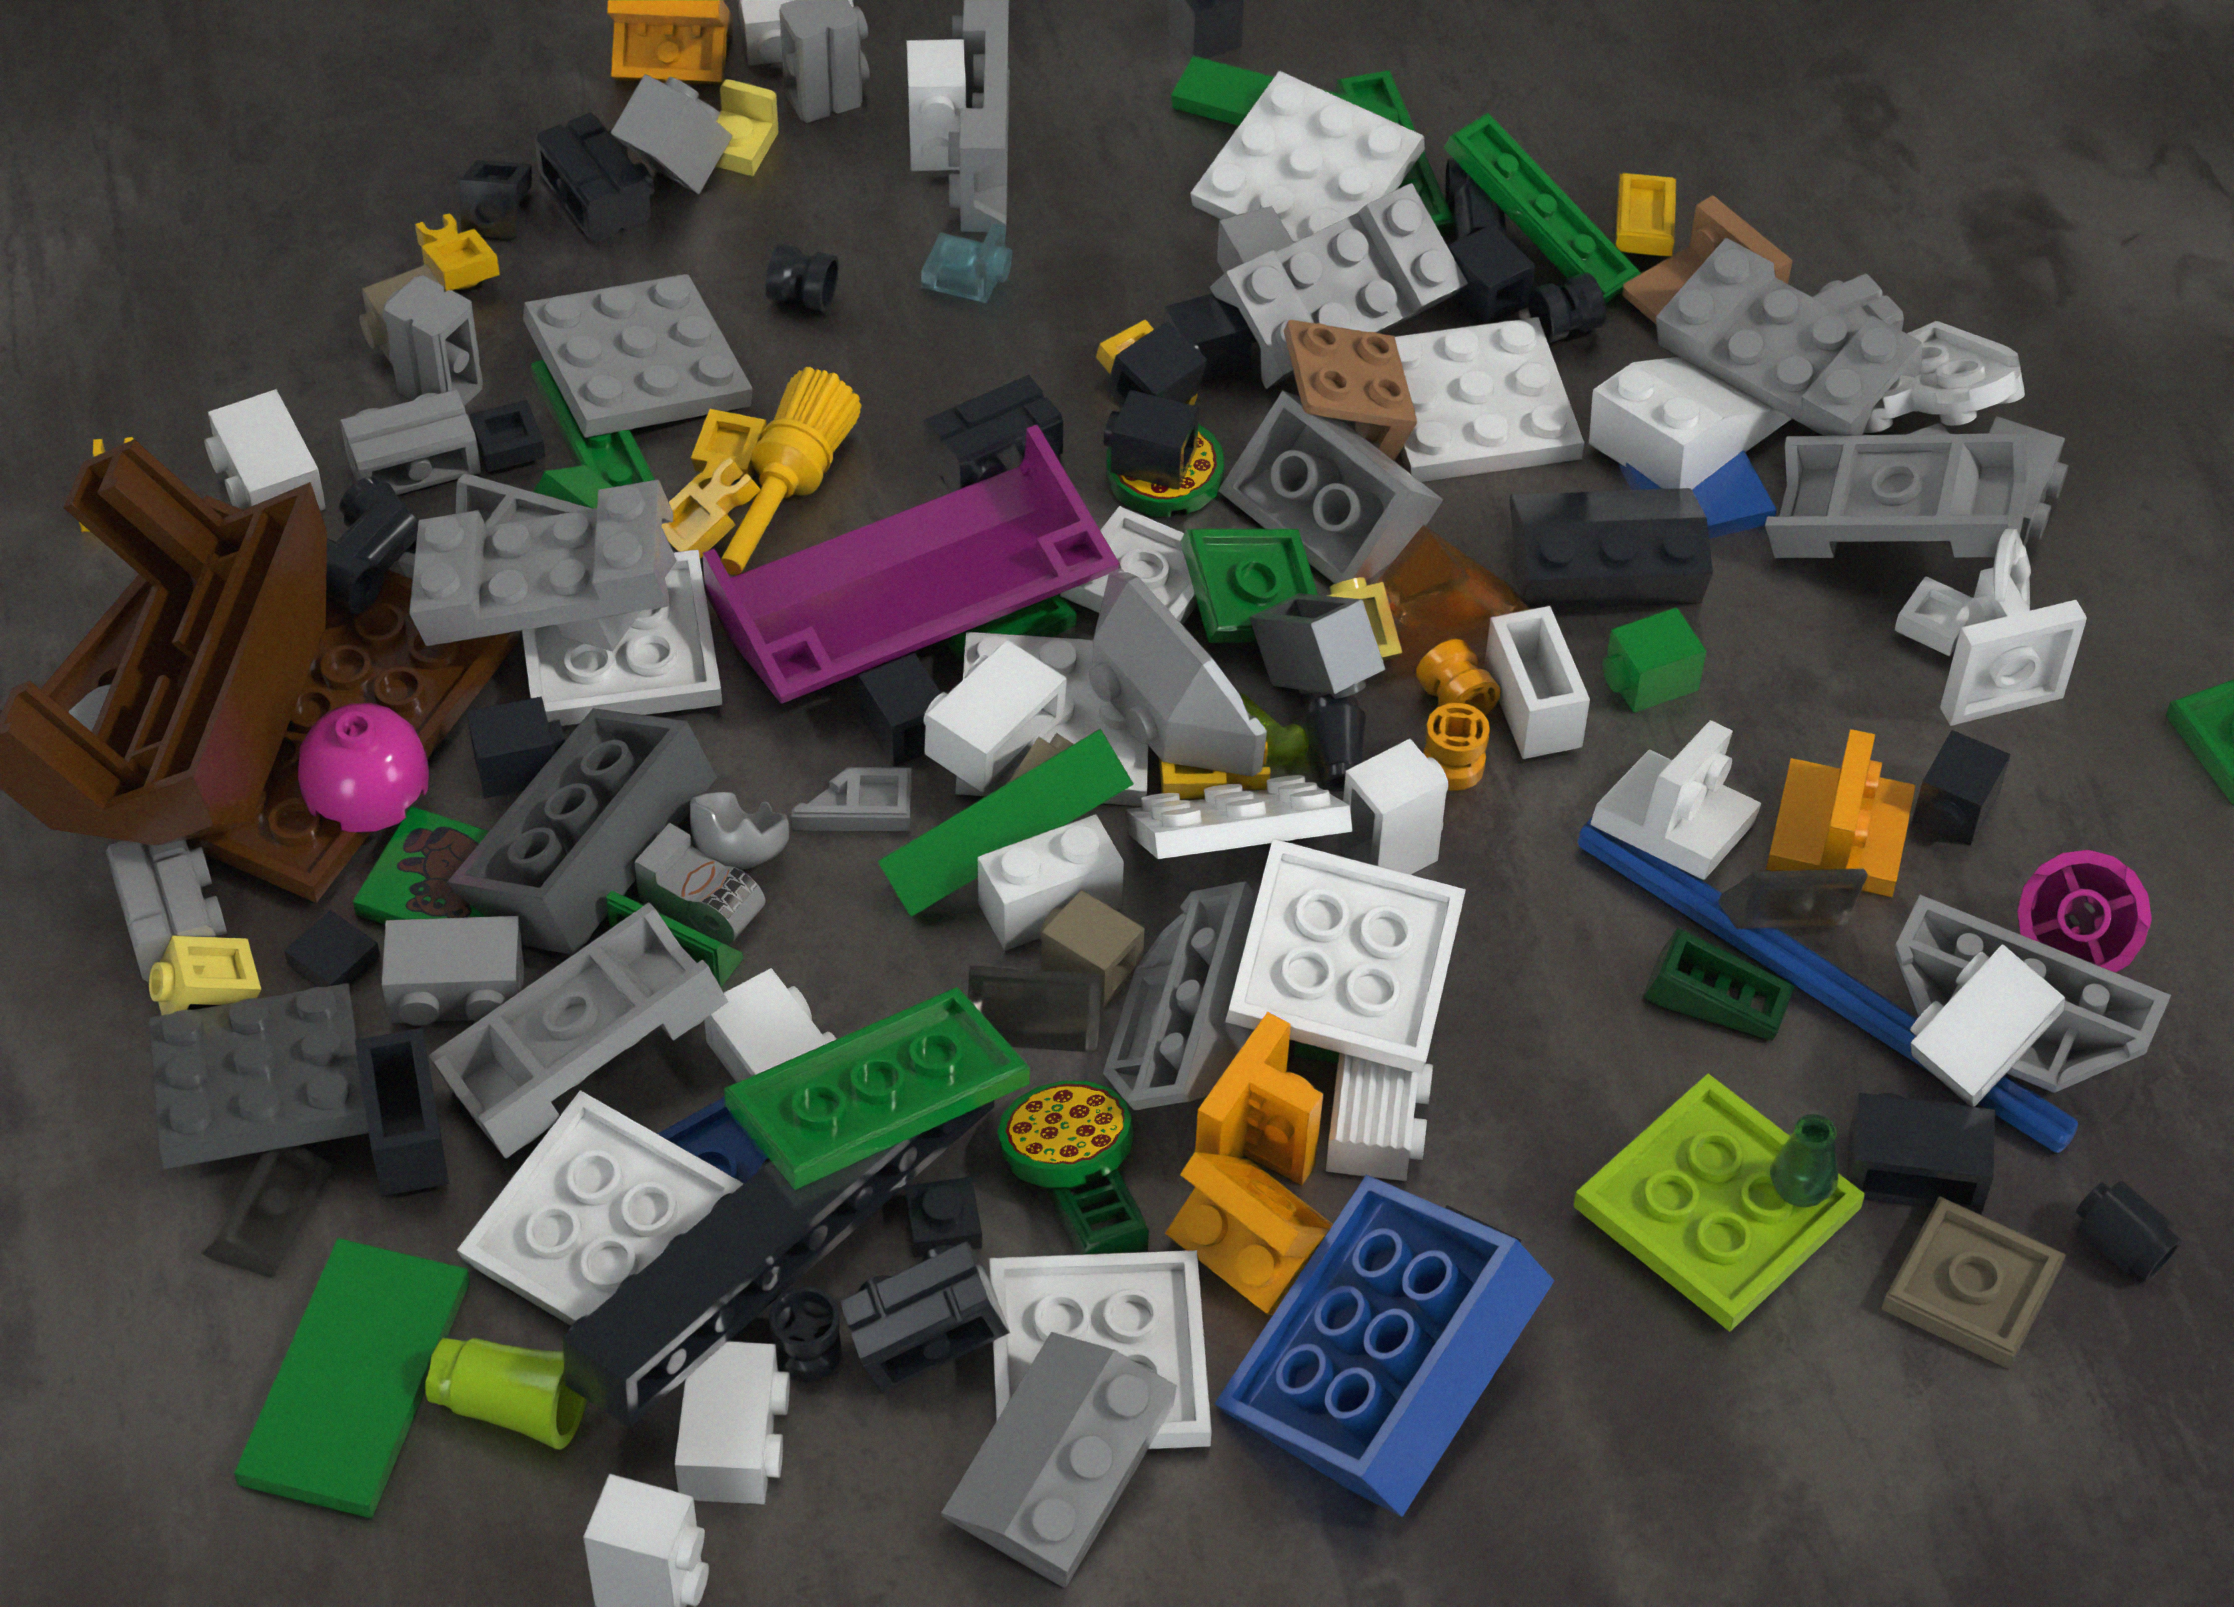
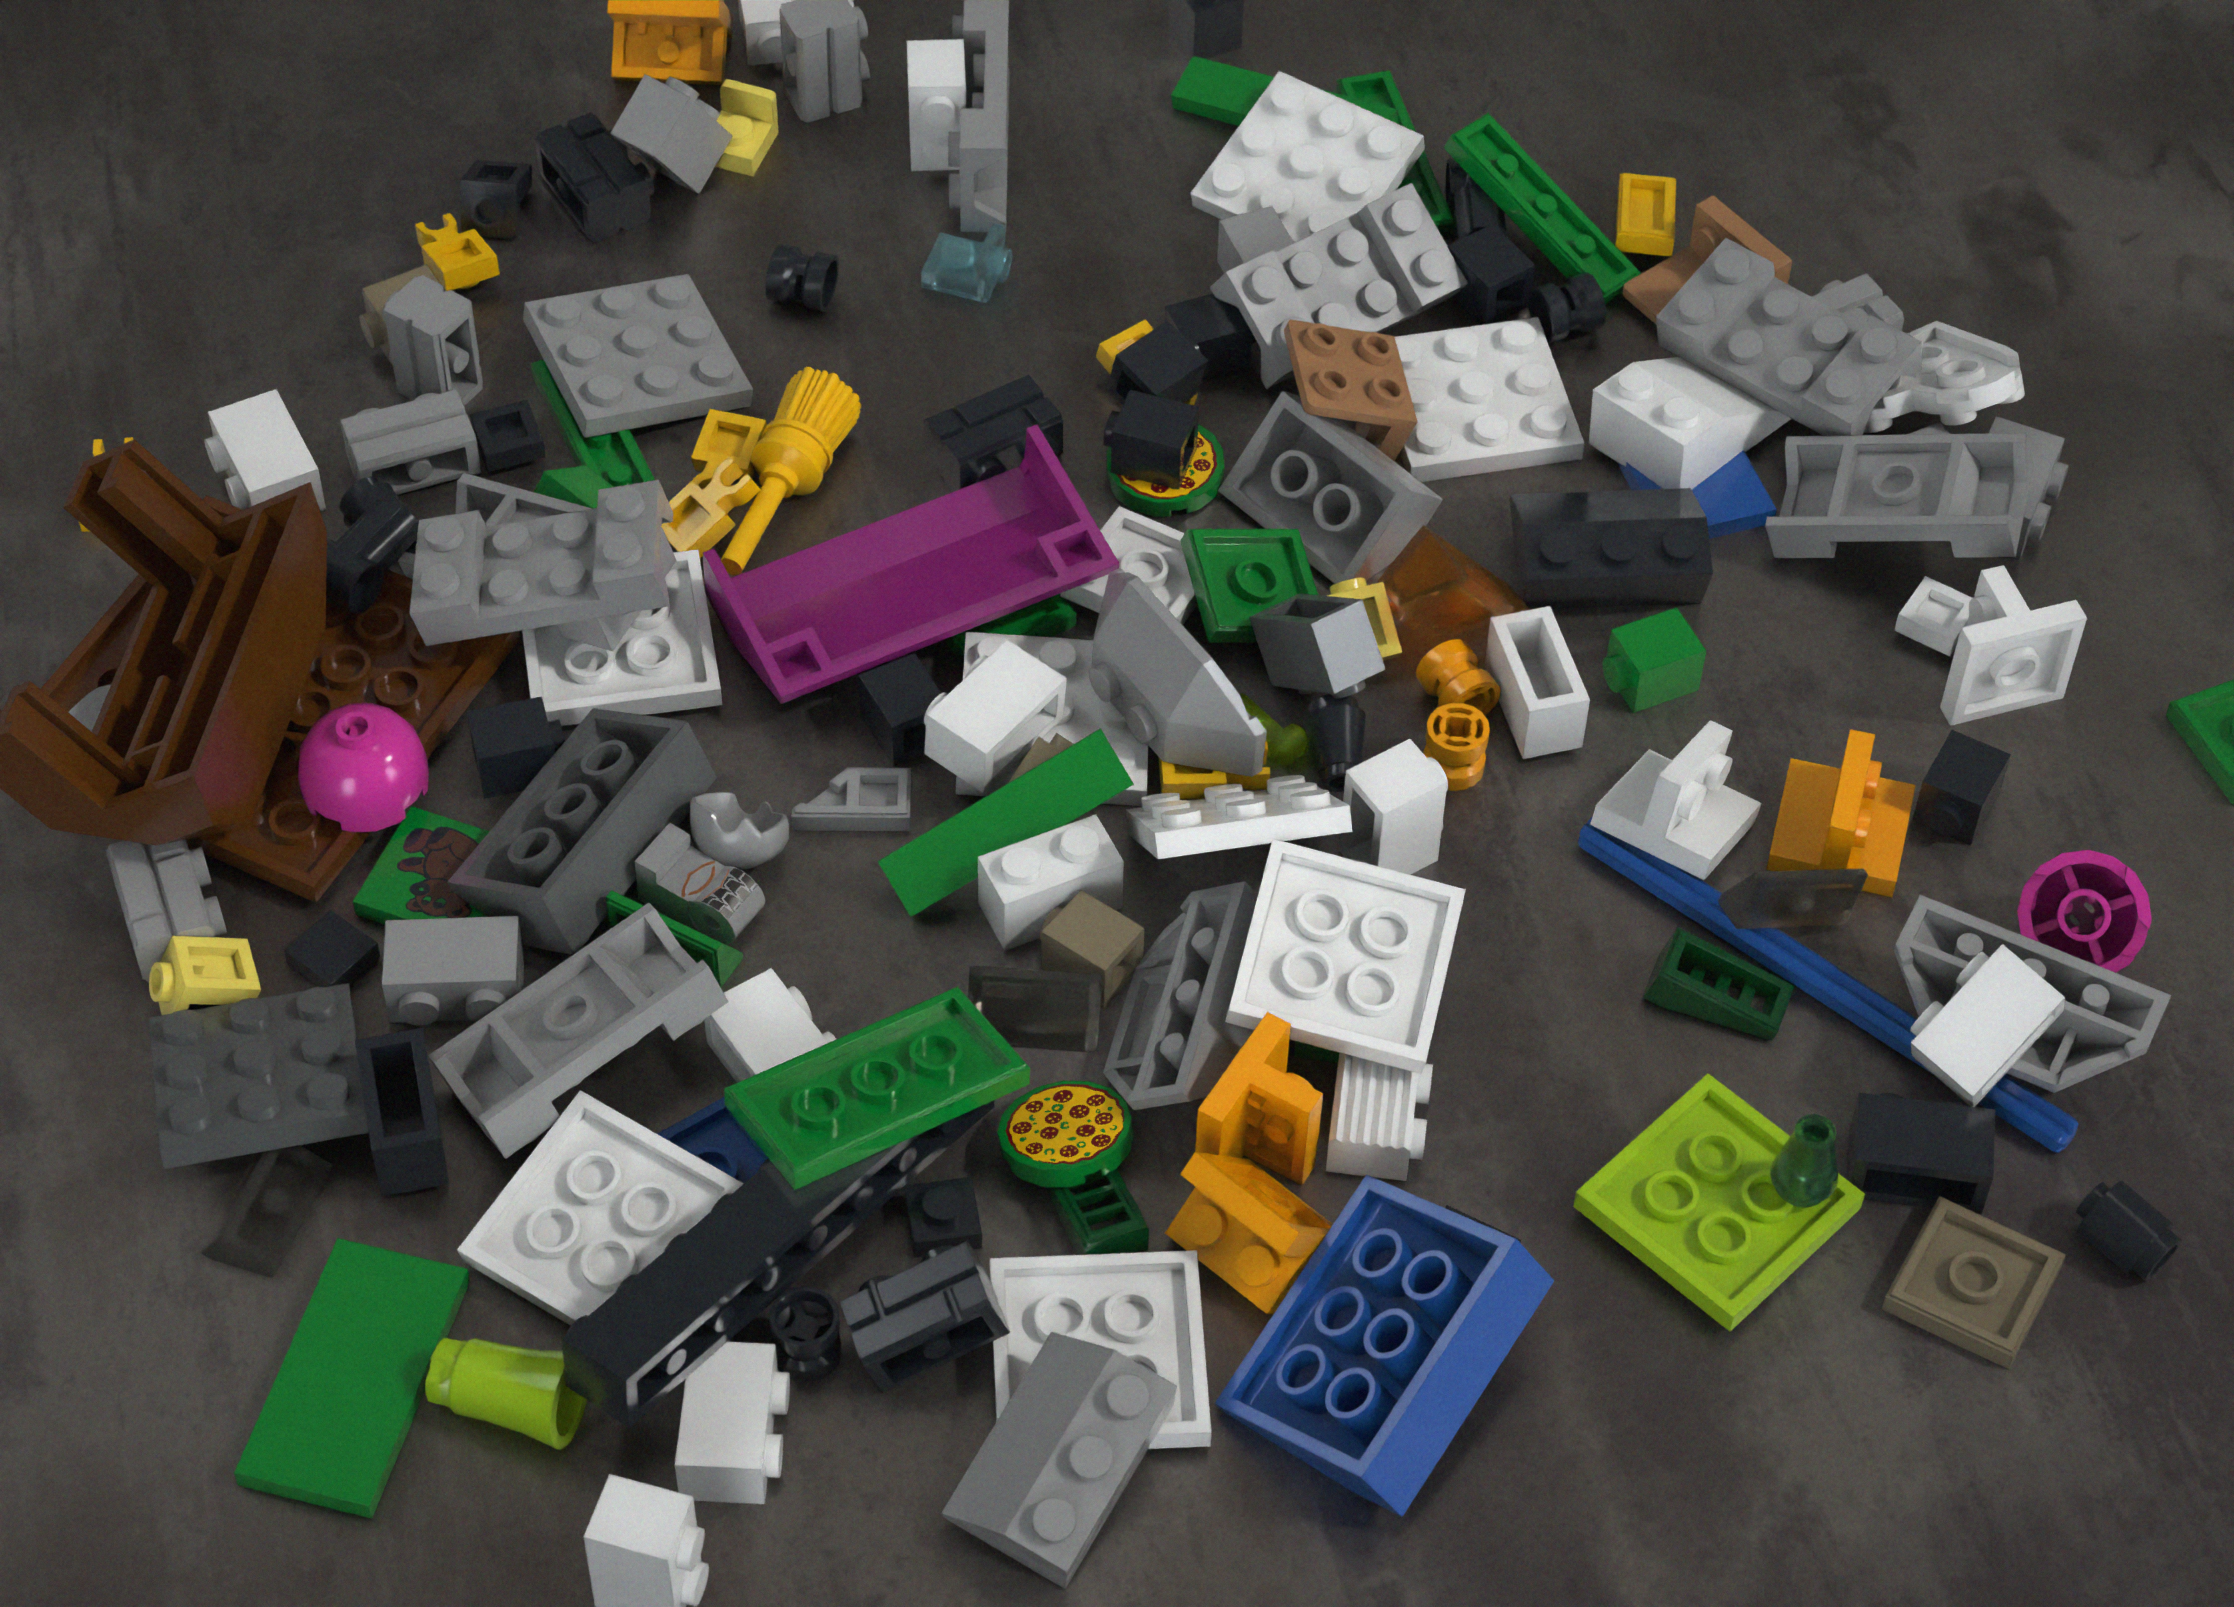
(2012, 562): white piece -> none

